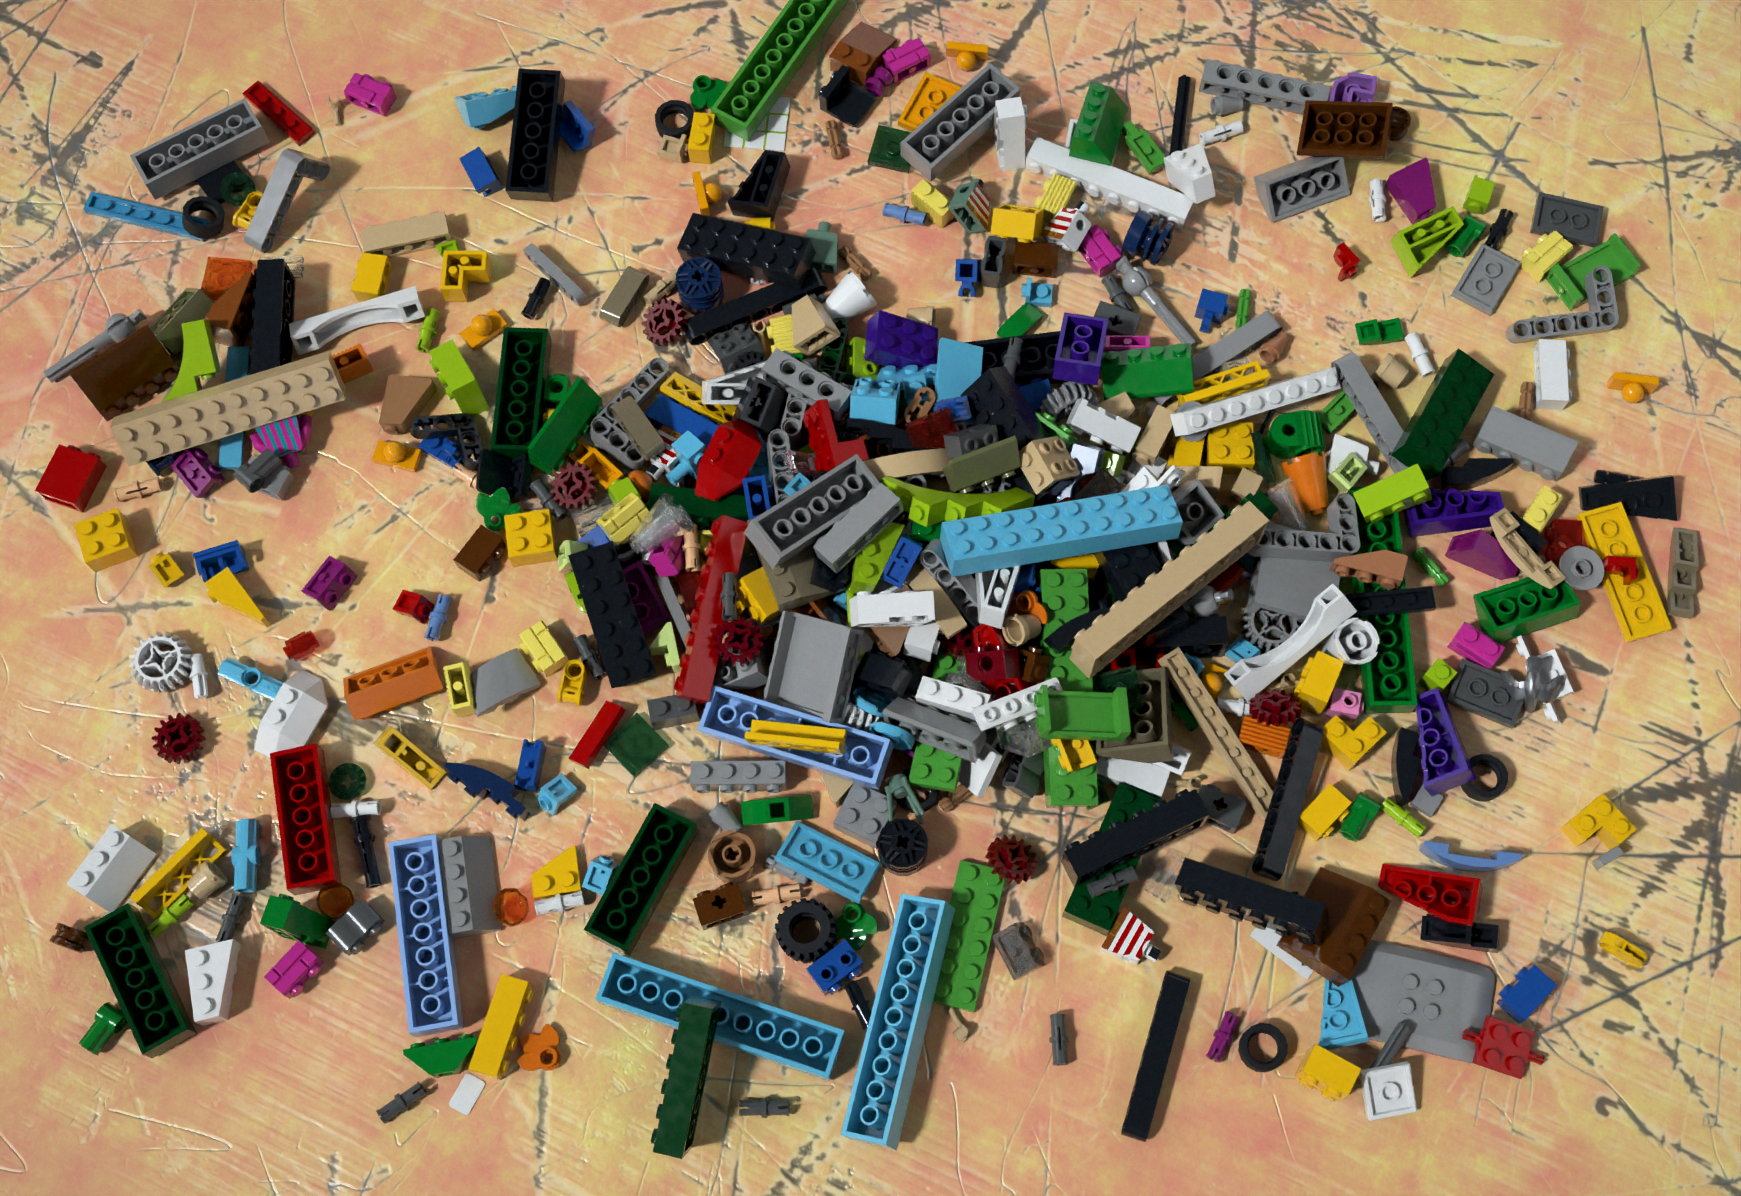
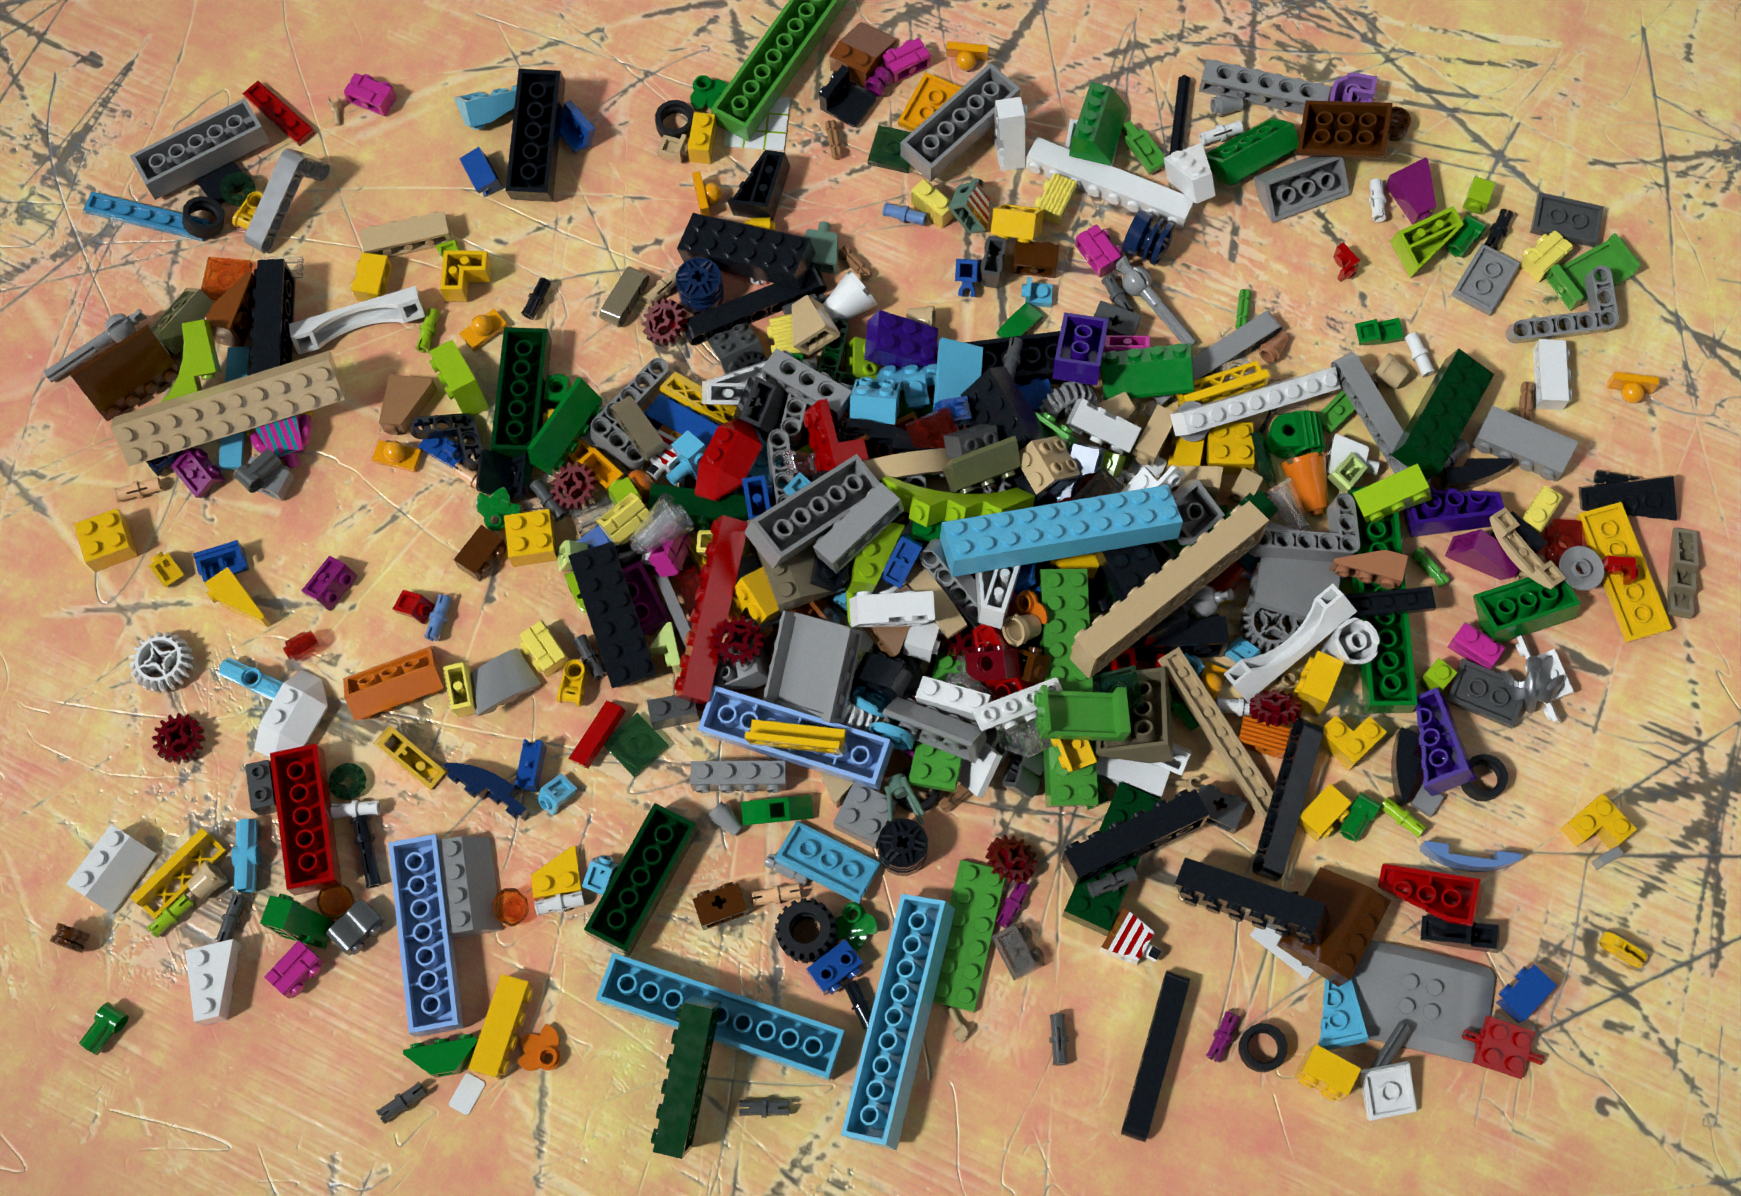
(71, 477): red brick -> none
(140, 980): dark green brick -> none
(199, 676): white axle -> none
(261, 787): none -> dark grey brick
(352, 363): orange brick -> none
(554, 274): light grey beam -> none
(691, 548): light nougat pin -> none
(719, 856): medium nougat brick -> none
(729, 596): dark grey pin -> none
(760, 333): tan hand -> none
(914, 404): medium nougat beam -> none
(1013, 904): none -> magenta pin
(1067, 632): black slope -> none
(1068, 227): white torso -> none
(1156, 892): clear tile -> none
(1162, 552): white tile -> none
(1211, 308): blue brick -> none
(1252, 150): none -> green slope
(1345, 704): bright pink brick -> none

